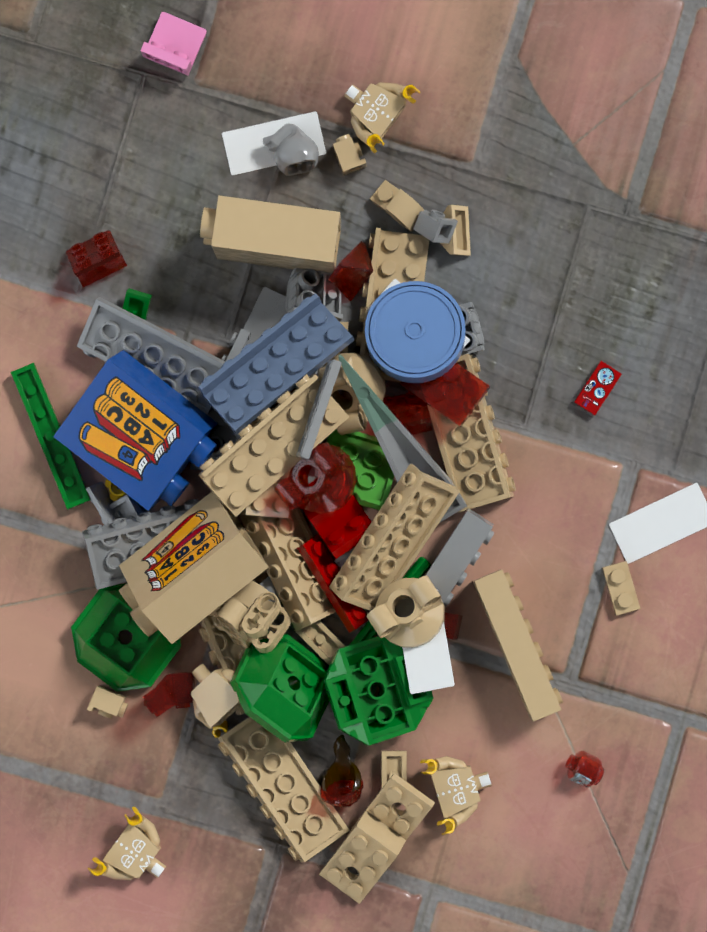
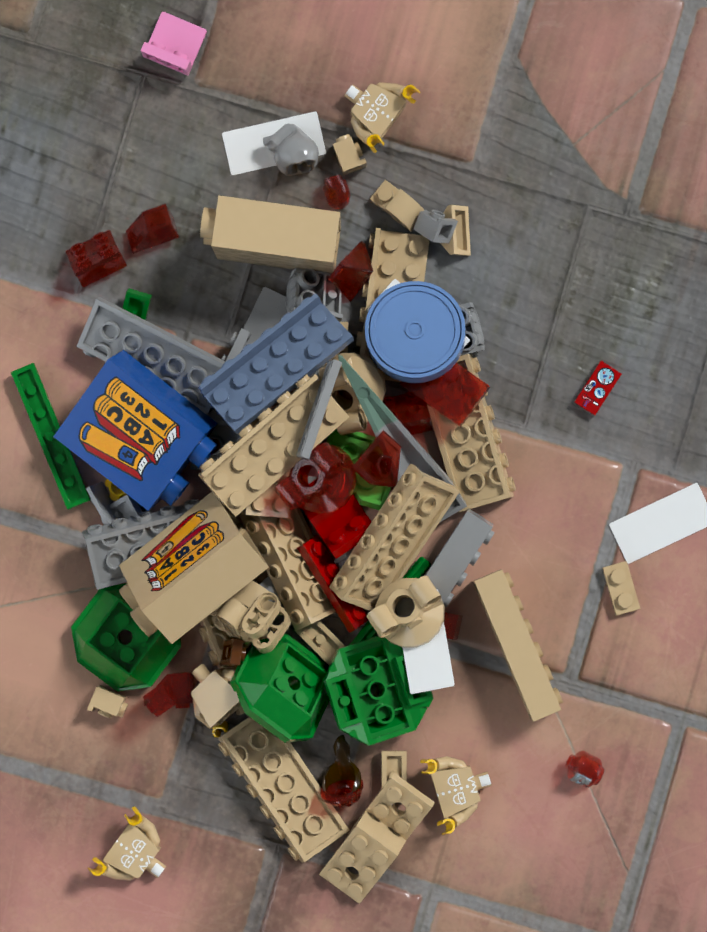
(152, 228): none -> clear red slope
(232, 653): none -> reddish brown plate
(336, 192): none -> clear red piece
(379, 461): none -> clear red slope

